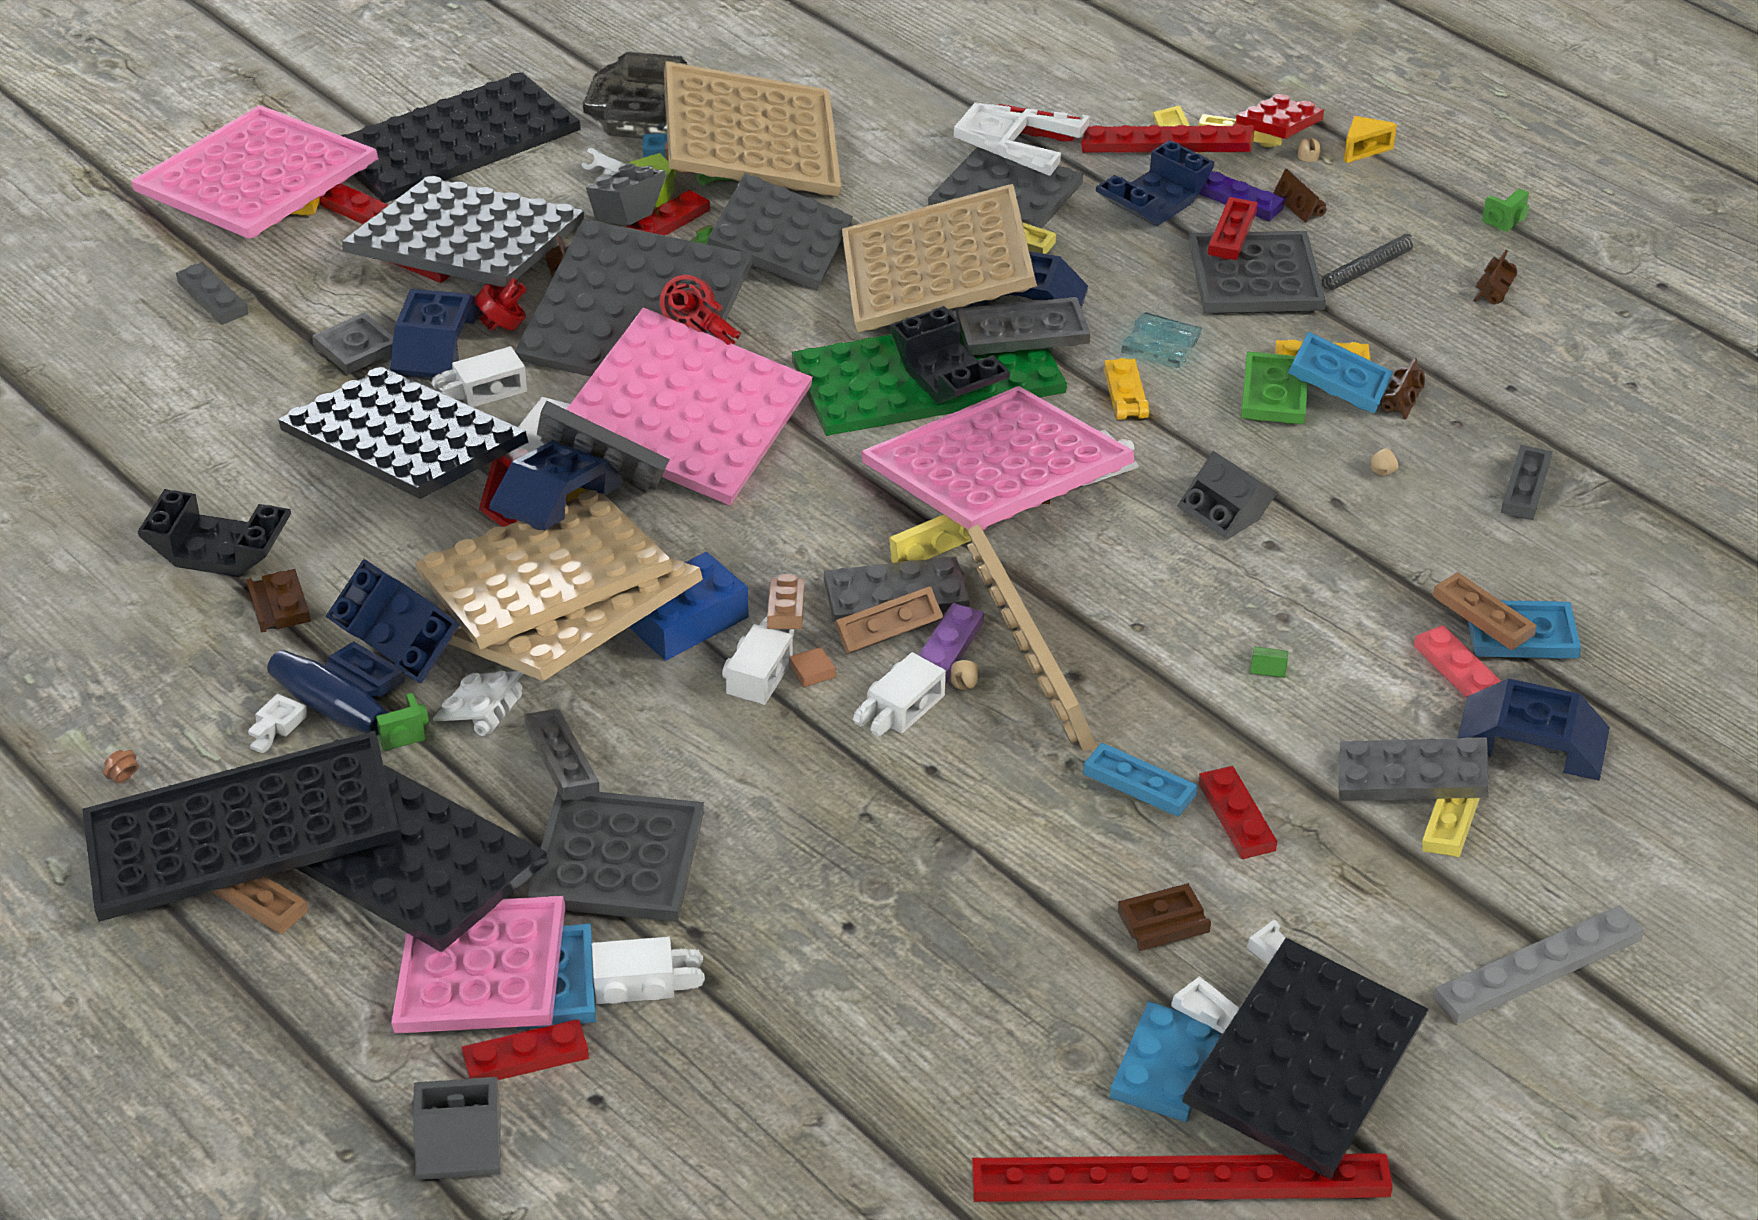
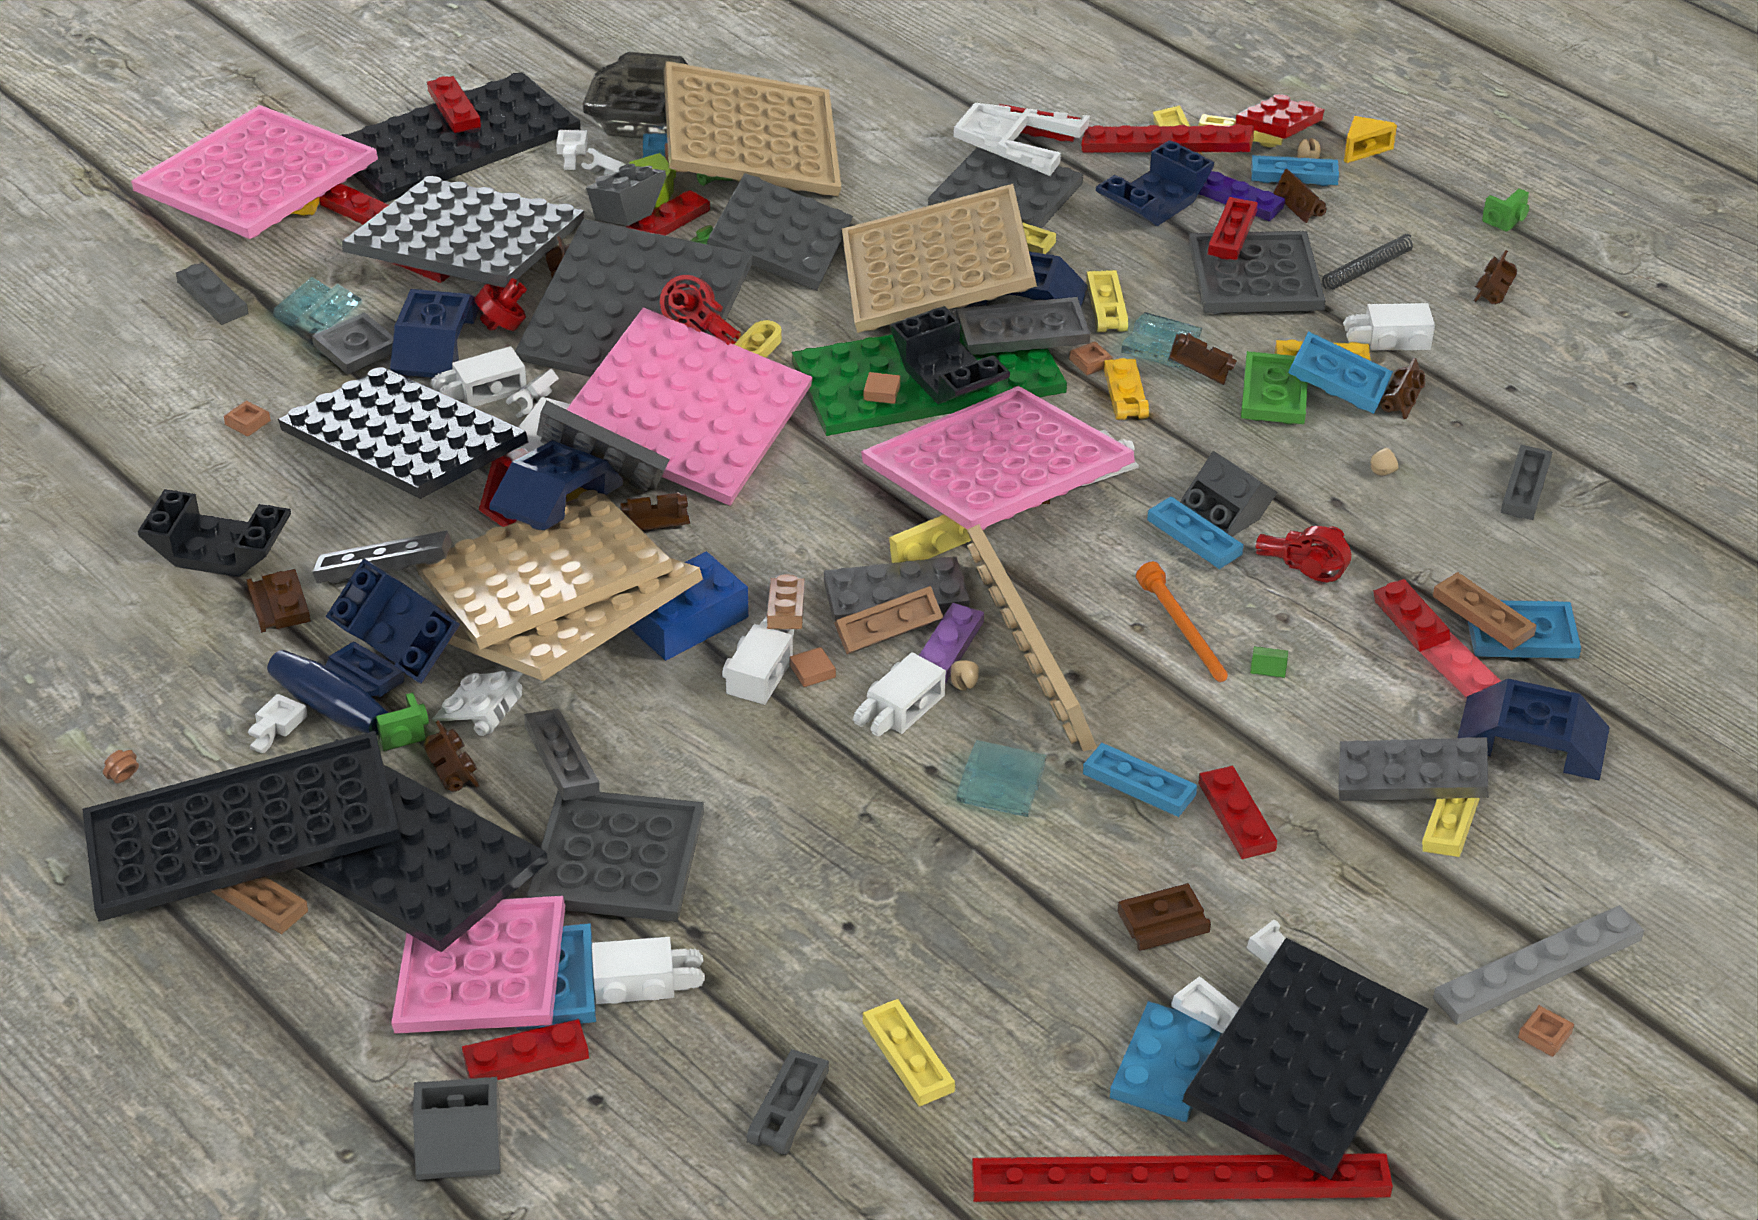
(247, 418): none -> nougat tile
(316, 306): none -> clear light blue slope
(387, 555): none -> flat silver plate
(453, 104): none -> red plate
(458, 766): none -> reddish brown hinge
(535, 389): none -> white plate
(571, 144): none -> white plate
(668, 512): none -> reddish brown hinge
(761, 338): none -> light yellow plate
(788, 1101): none -> dark grey plate
(881, 387): none -> nougat tile
(908, 1052): none -> light yellow plate
(1001, 778): none -> clear light blue slope
(1089, 357): none -> nougat tile
(1107, 301): none -> light yellow plate
(1153, 579): none -> orange piece
(1194, 355): none -> reddish brown hinge
(1195, 532): none -> dark azure plate
(1307, 170): none -> dark azure plate
(1319, 562): none -> red pin
(1392, 327): none -> white hinge
(1412, 615): none -> red plate
(1546, 1031): none -> nougat tile

